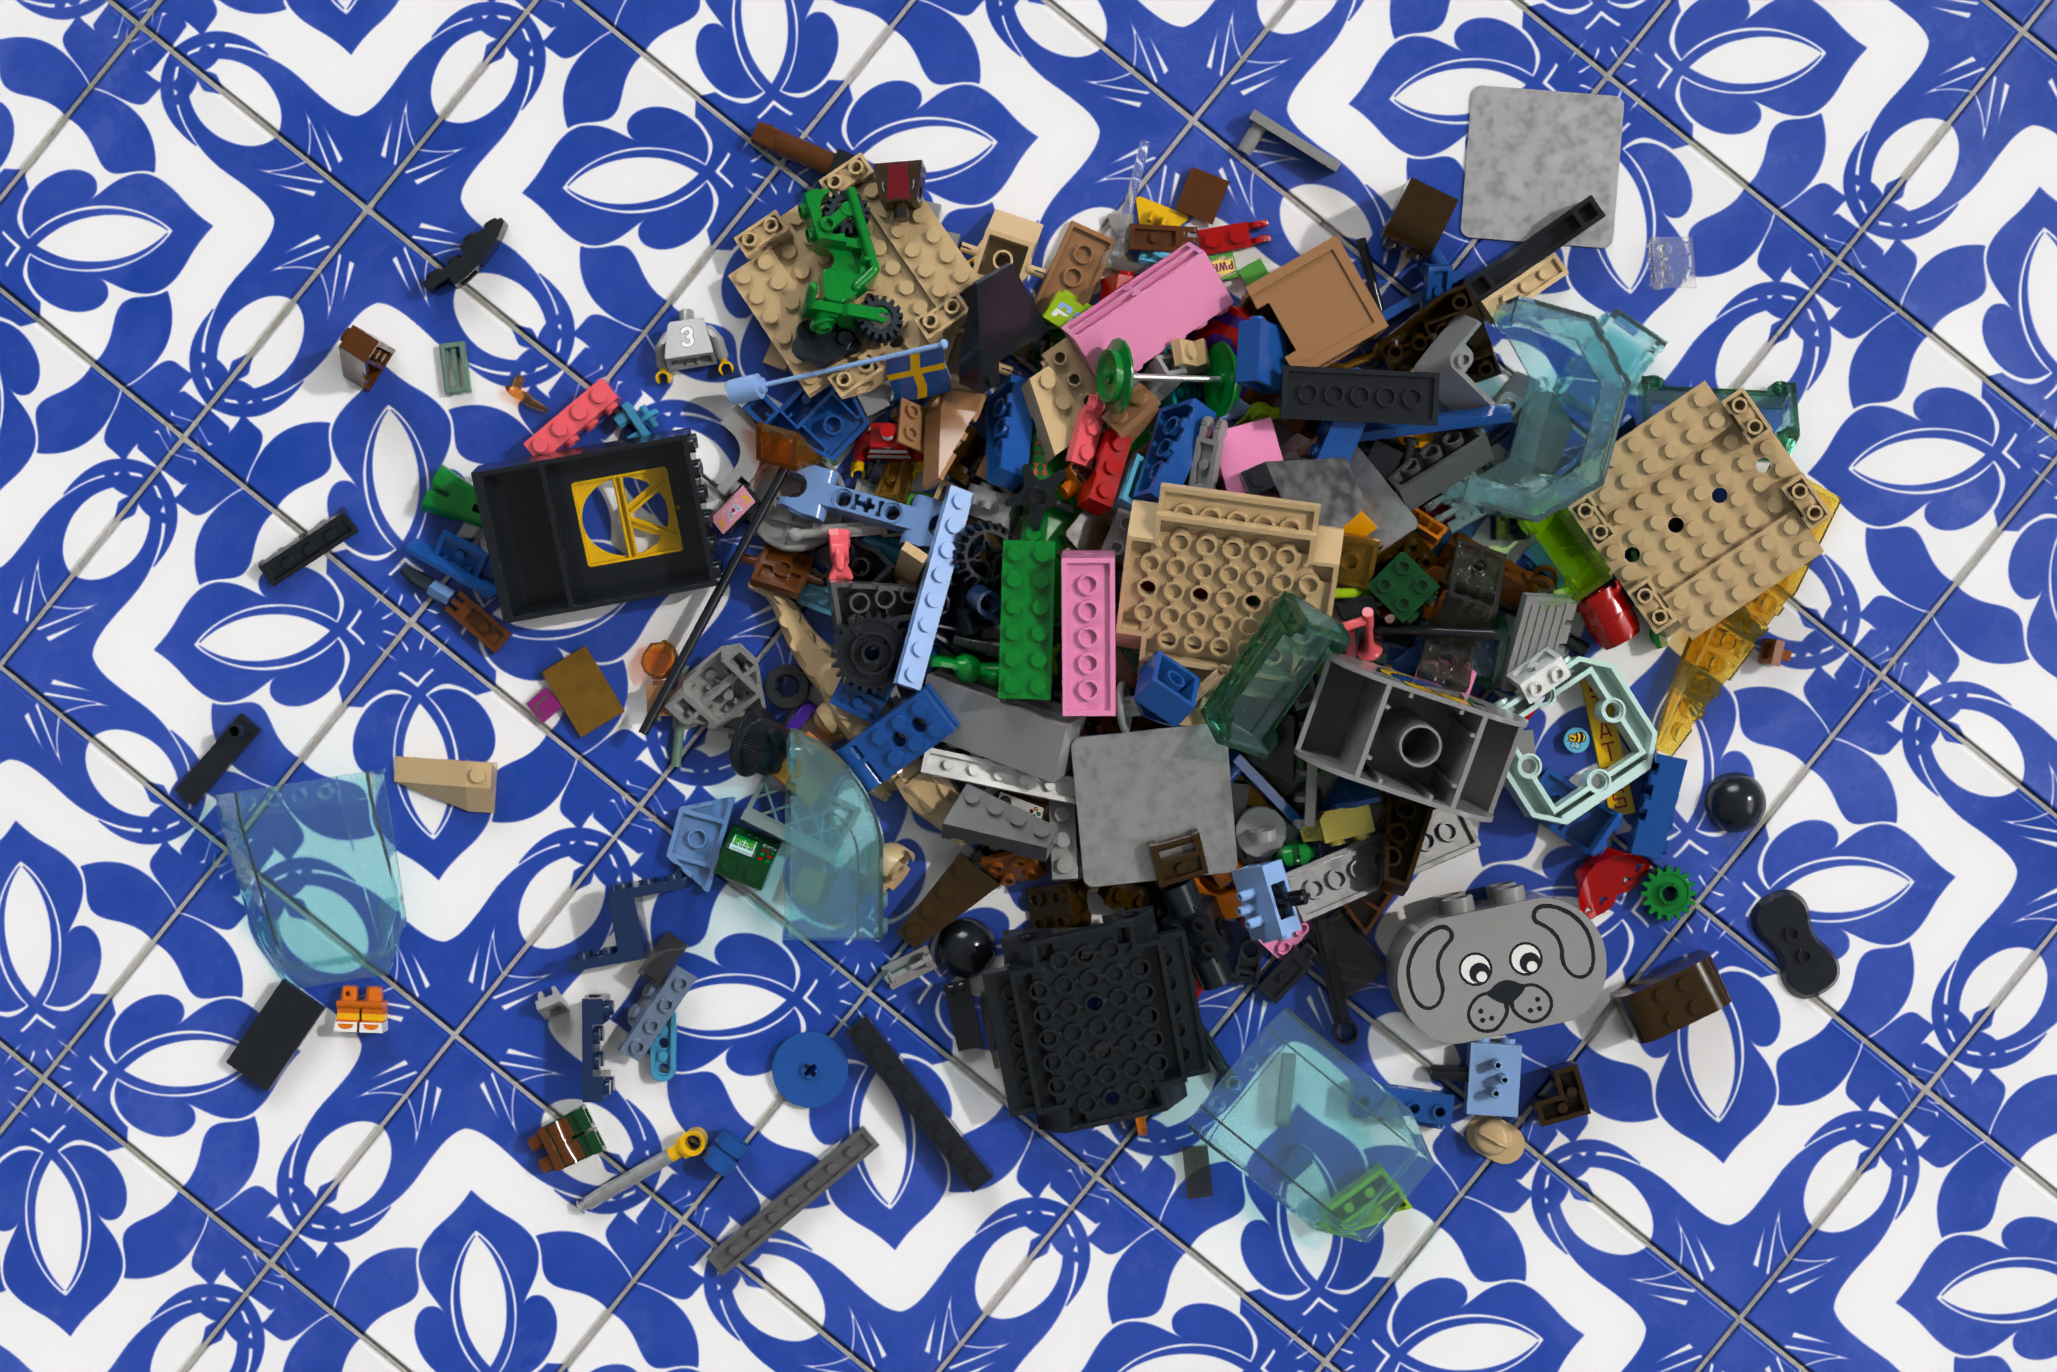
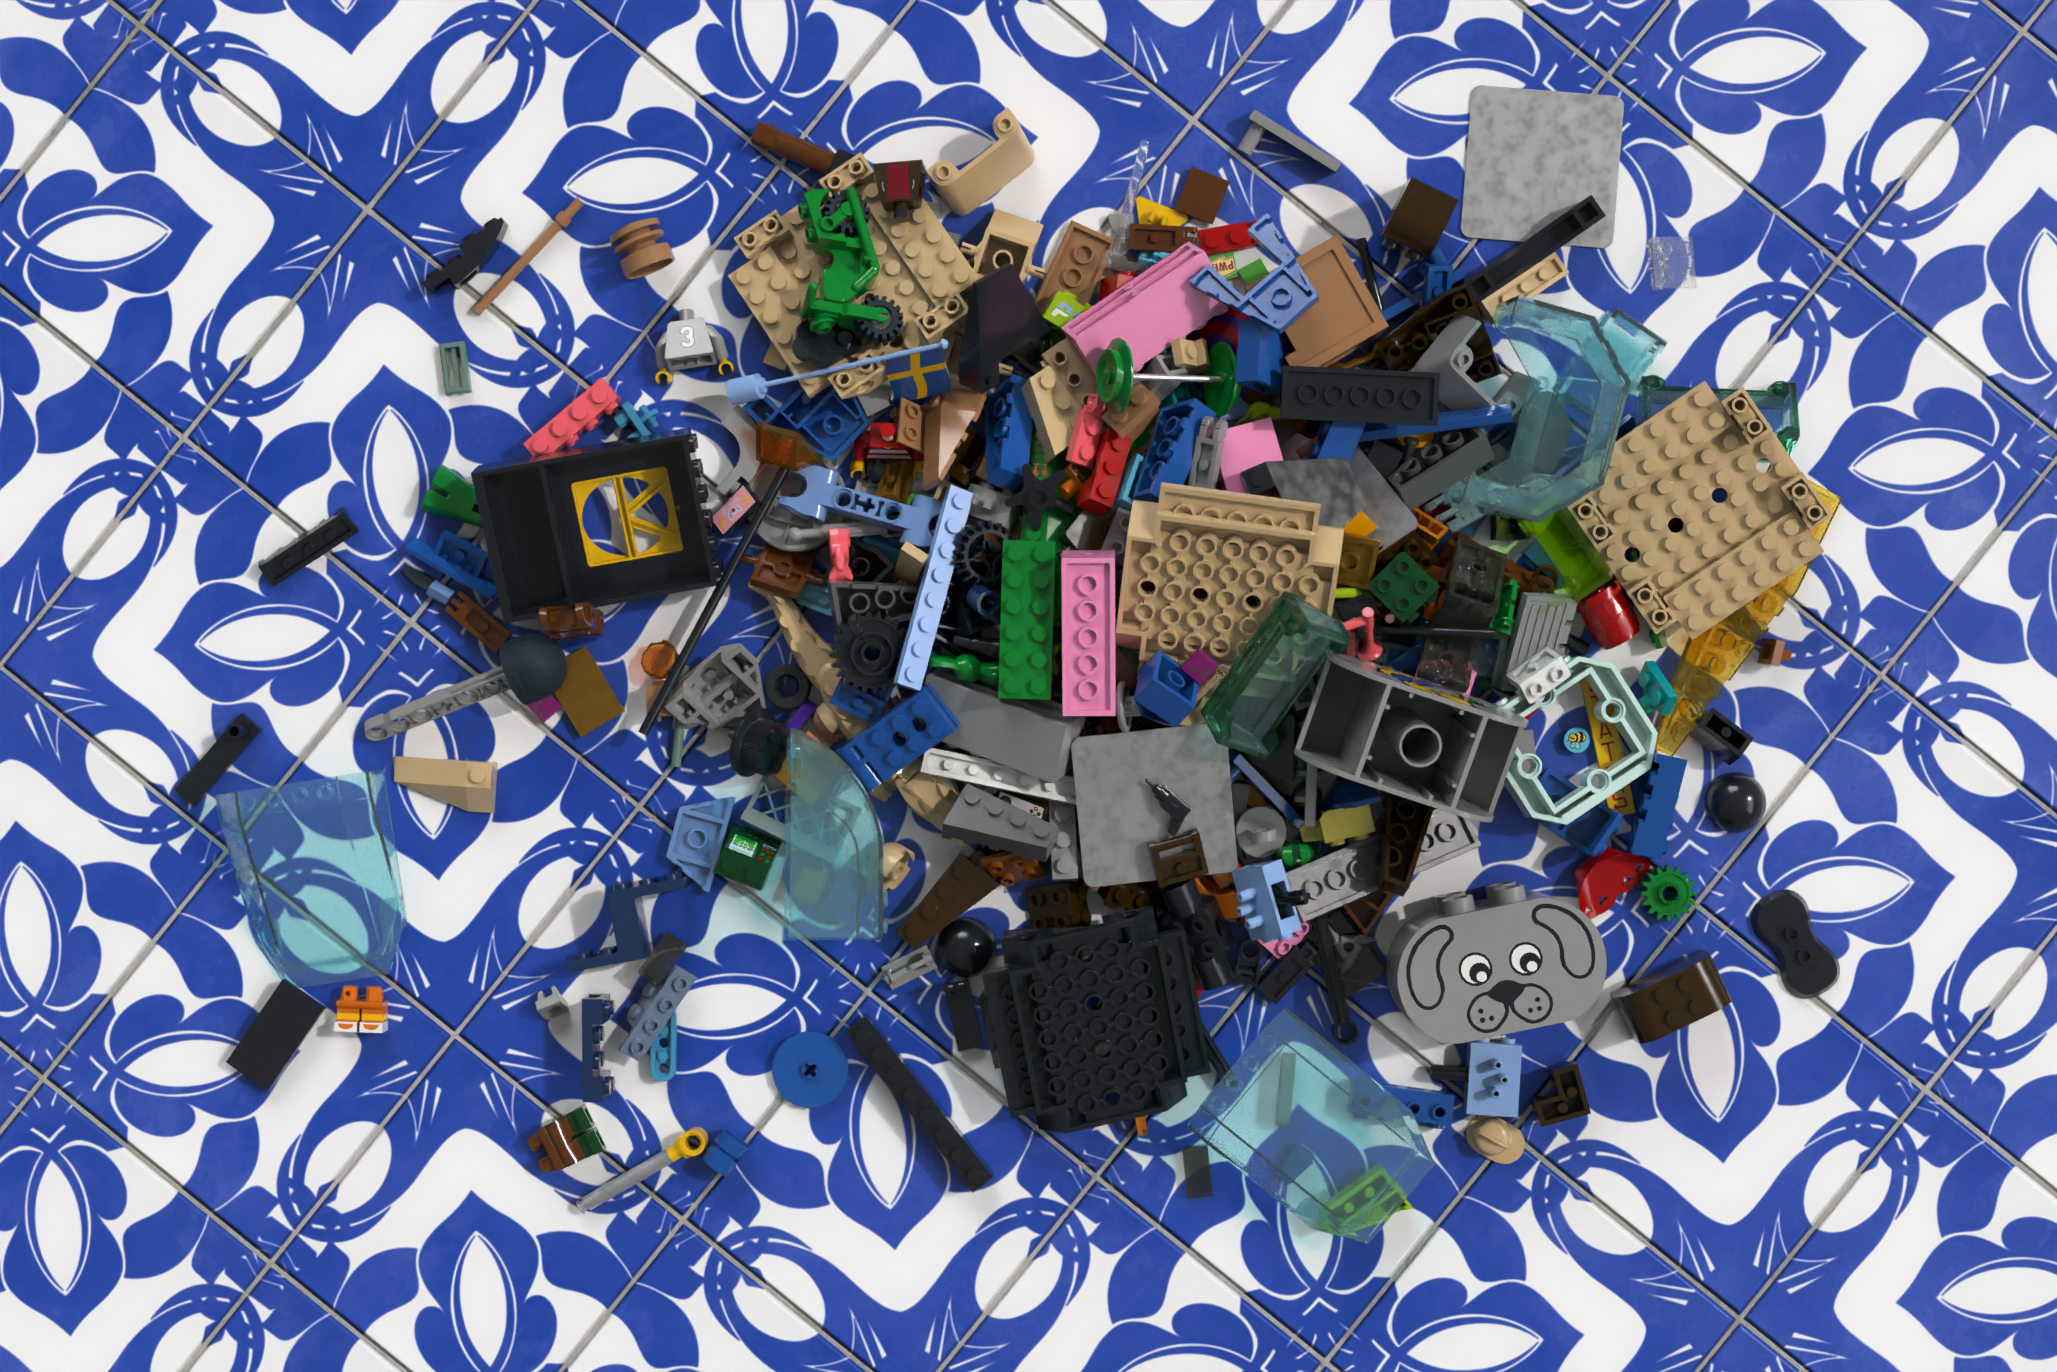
(363, 357): reddish brown wedge -> none
(522, 396): clear orange bar -> none
(530, 667): none -> piece
(562, 220): none -> medium nougat bar
(571, 622): none -> reddish brown piece
(639, 242): none -> medium nougat wheel
(793, 1200): flat silver plate -> none
(988, 172): none -> tan windscreen
(1172, 804): none -> black piece
(1199, 666): none -> magenta tile
(1278, 297): none -> wing
(1349, 956): none -> light grey piece
(1504, 617): none -> green hinge
(1656, 690): none -> teal hinge
(1721, 736): none -> black brick

